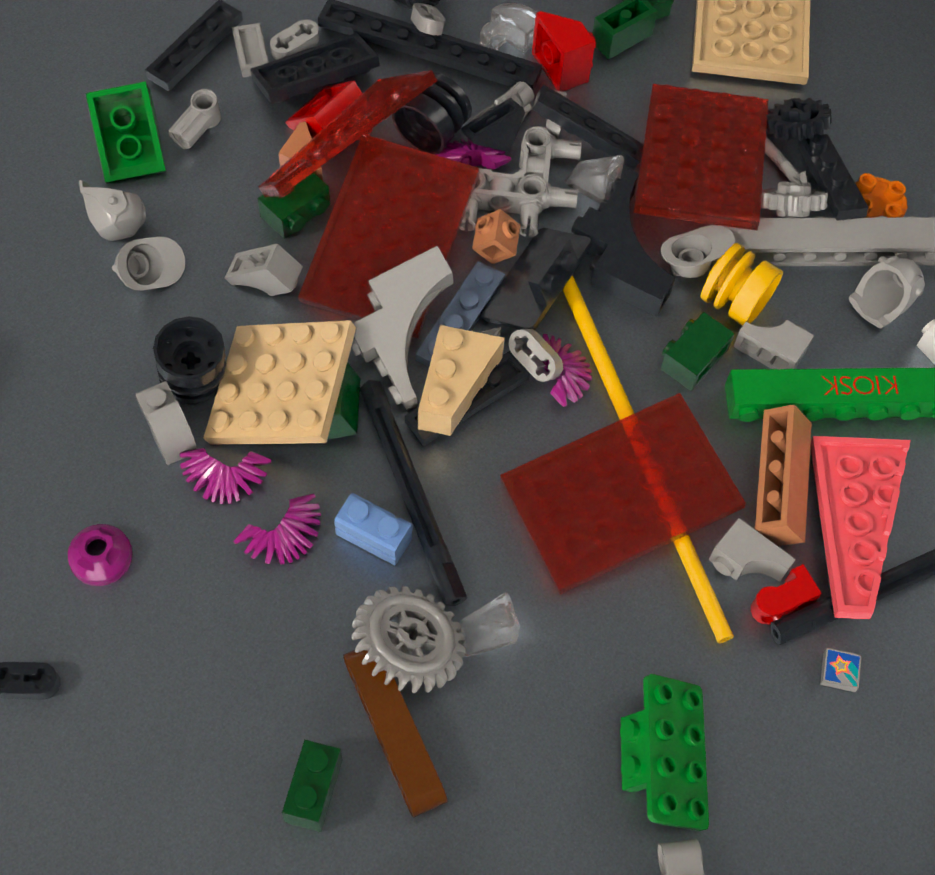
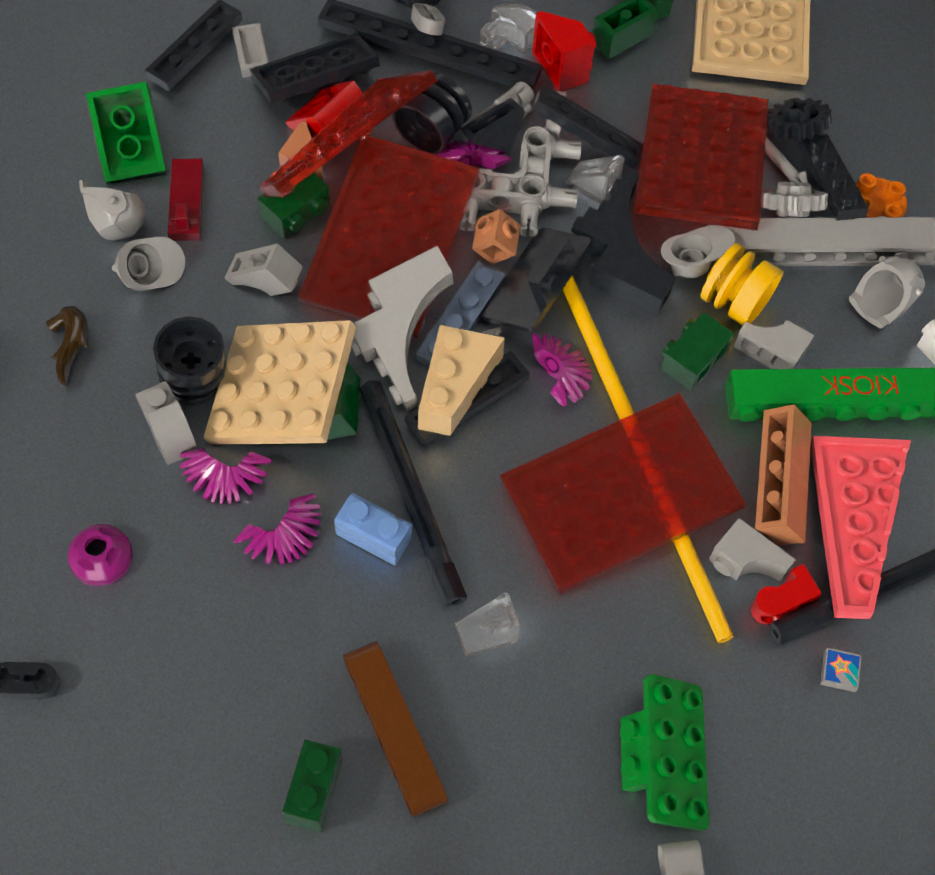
(75, 336): none -> dark brown piece
(185, 199): none -> dark red hinge
(199, 116): light grey piece -> none
(292, 41): light grey beam -> none
(399, 645): light grey gear -> none
(538, 351): light grey beam -> none

